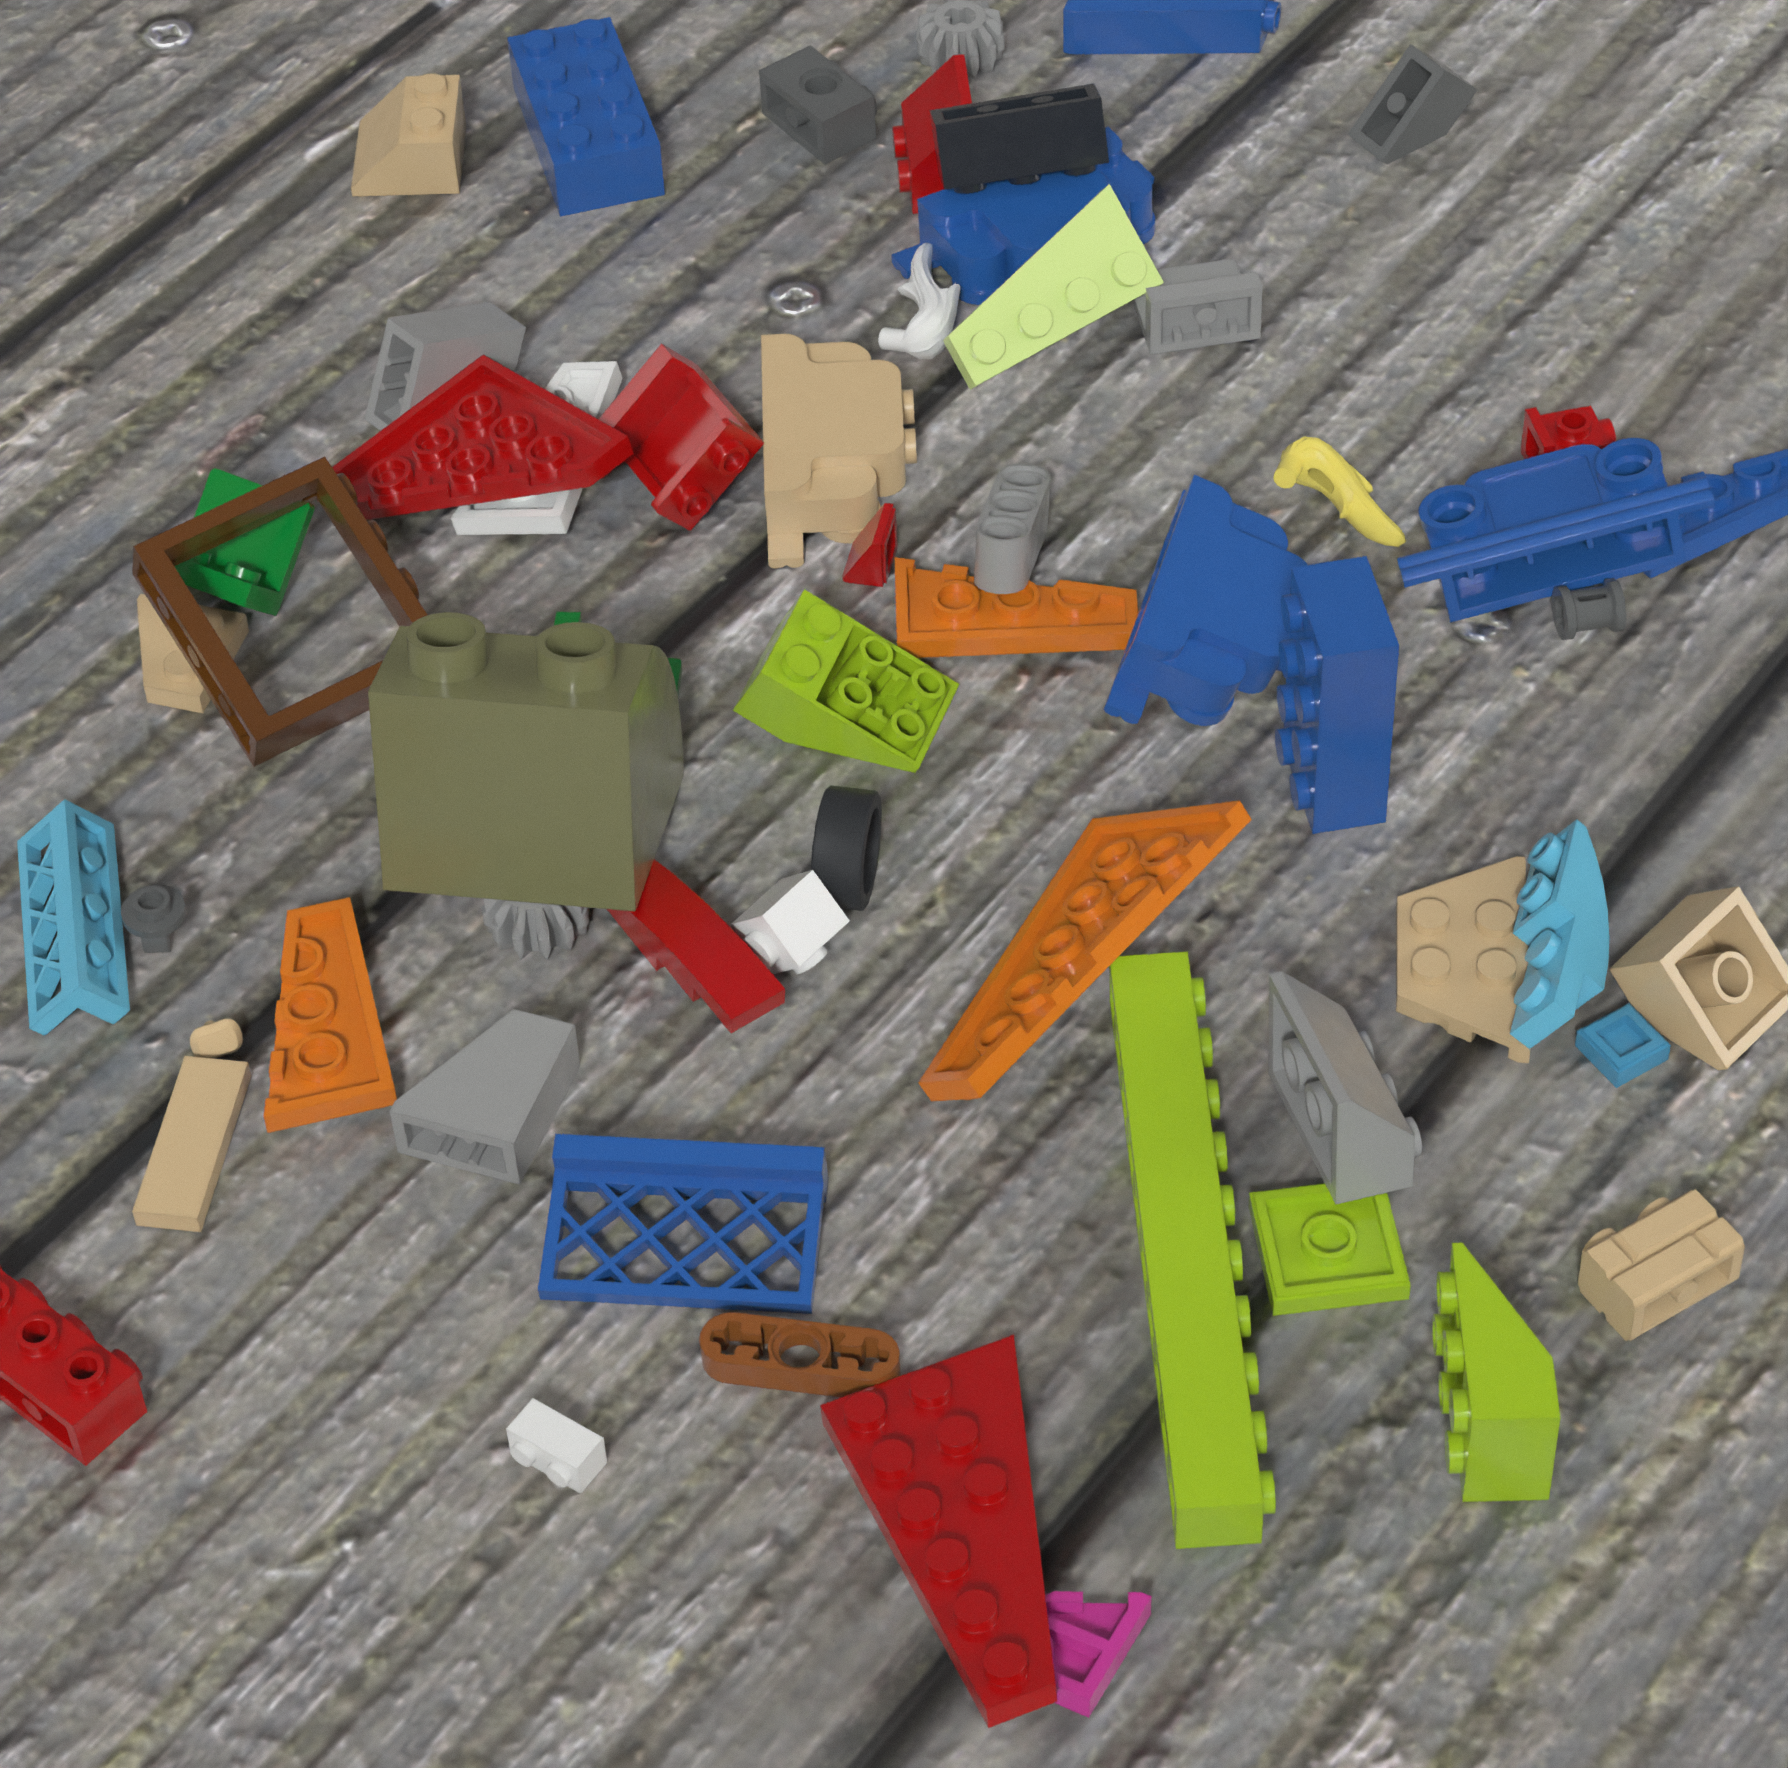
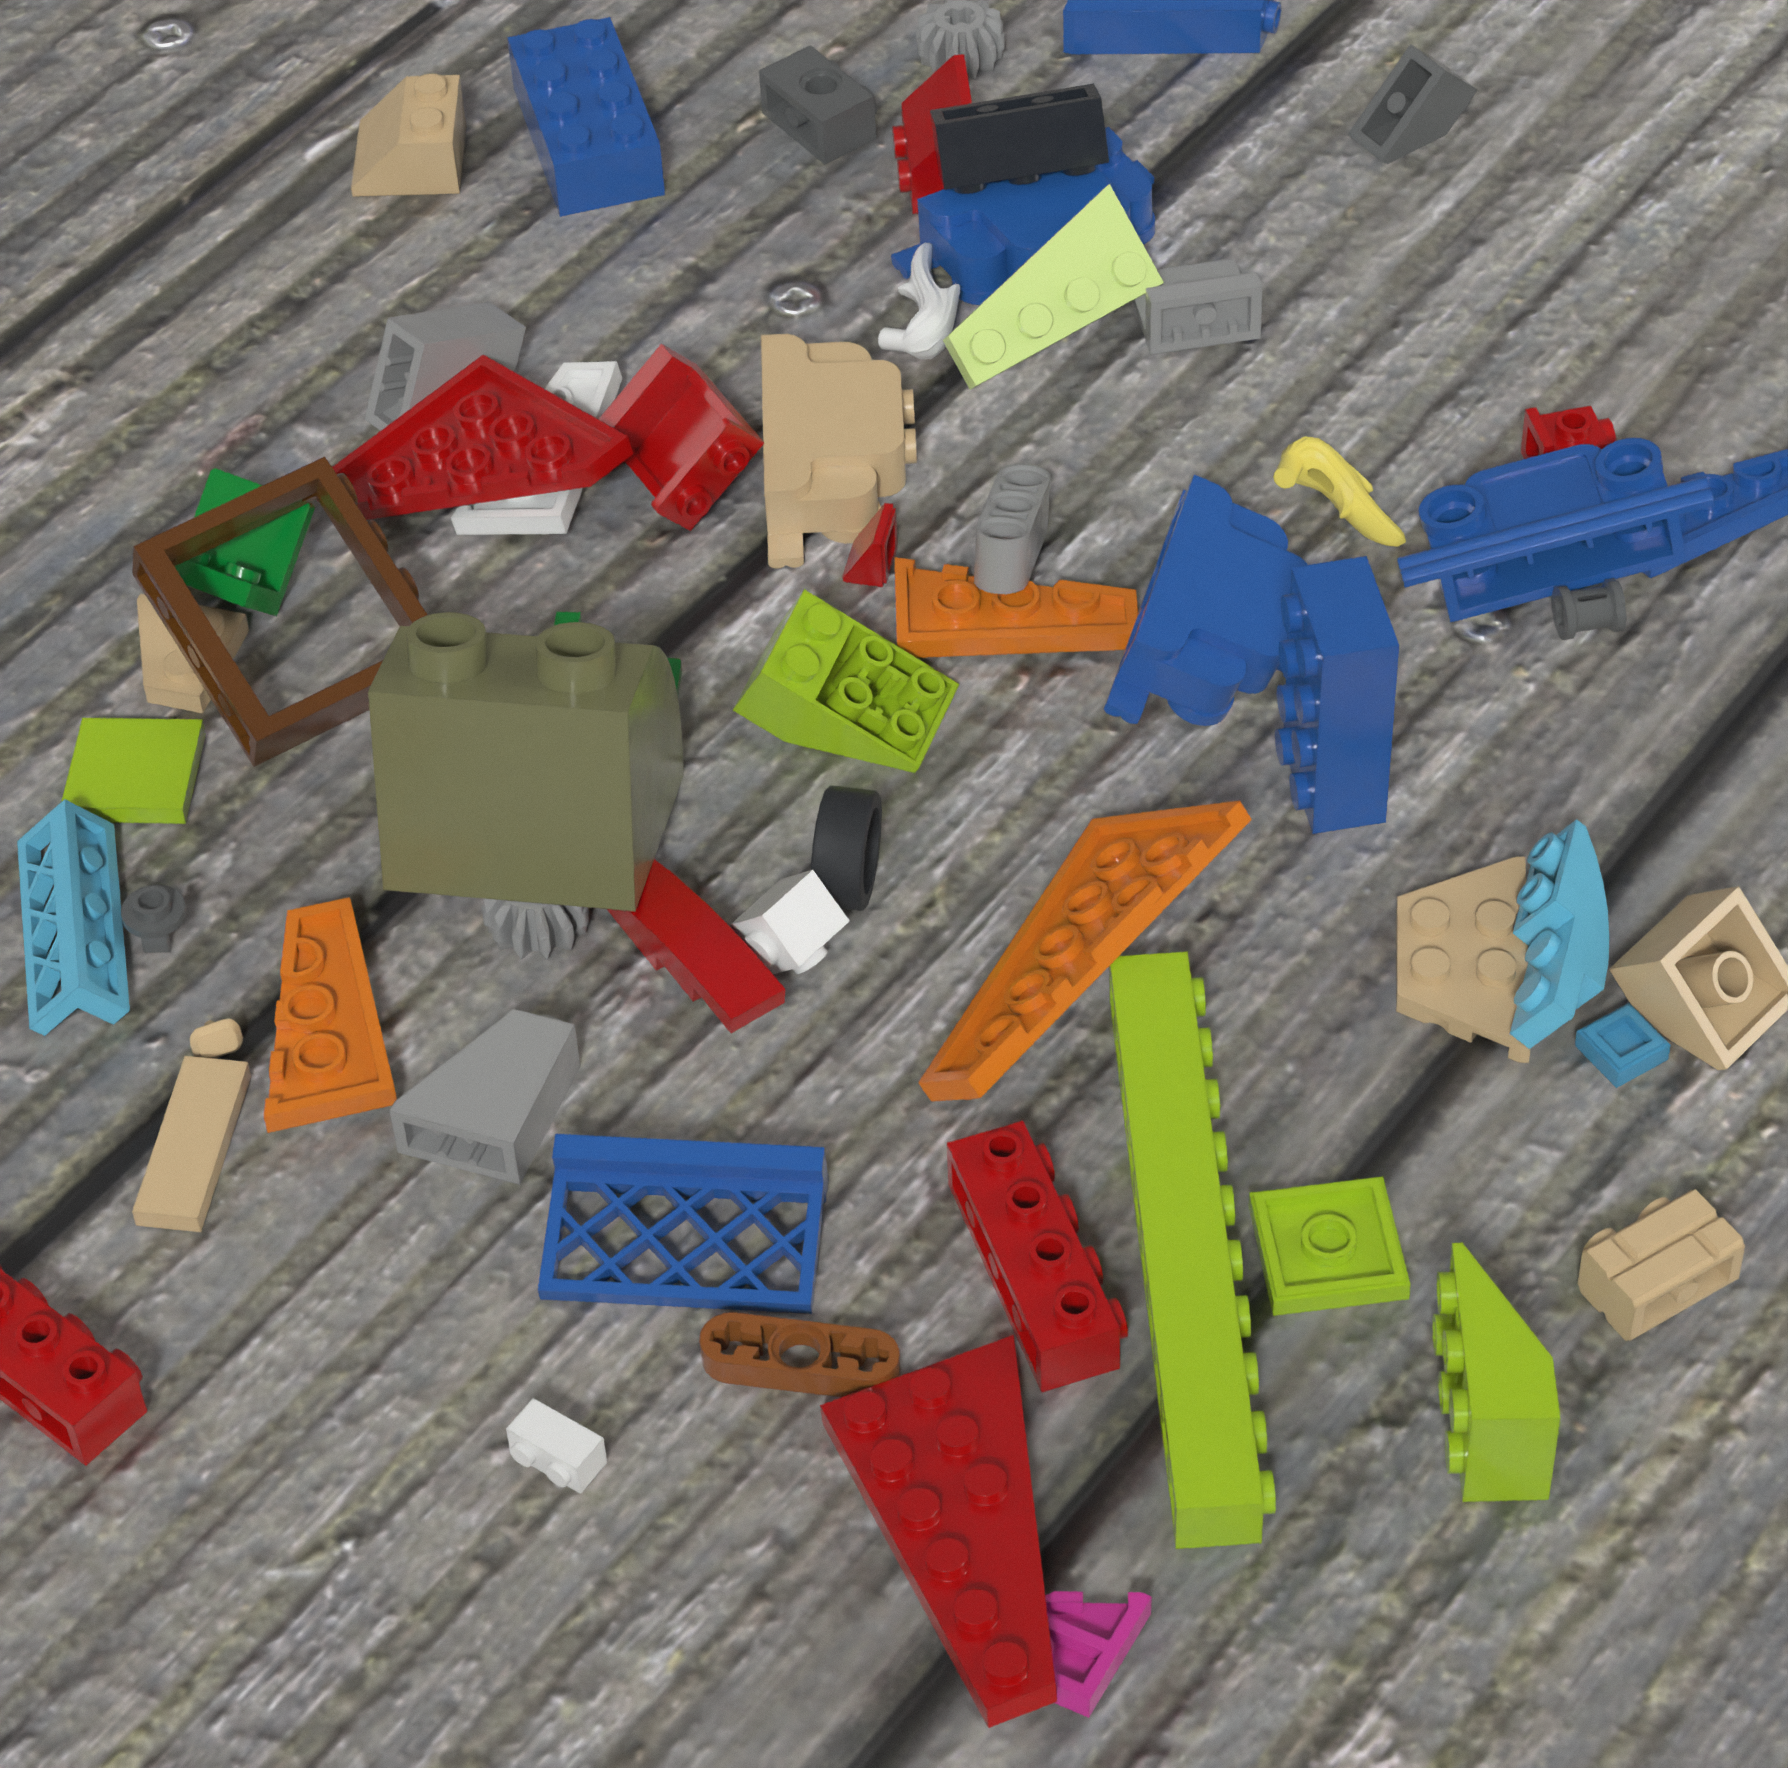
(135, 768): none -> lime tile
(1035, 1256): none -> red brick
(1337, 1094): light grey slope -> none

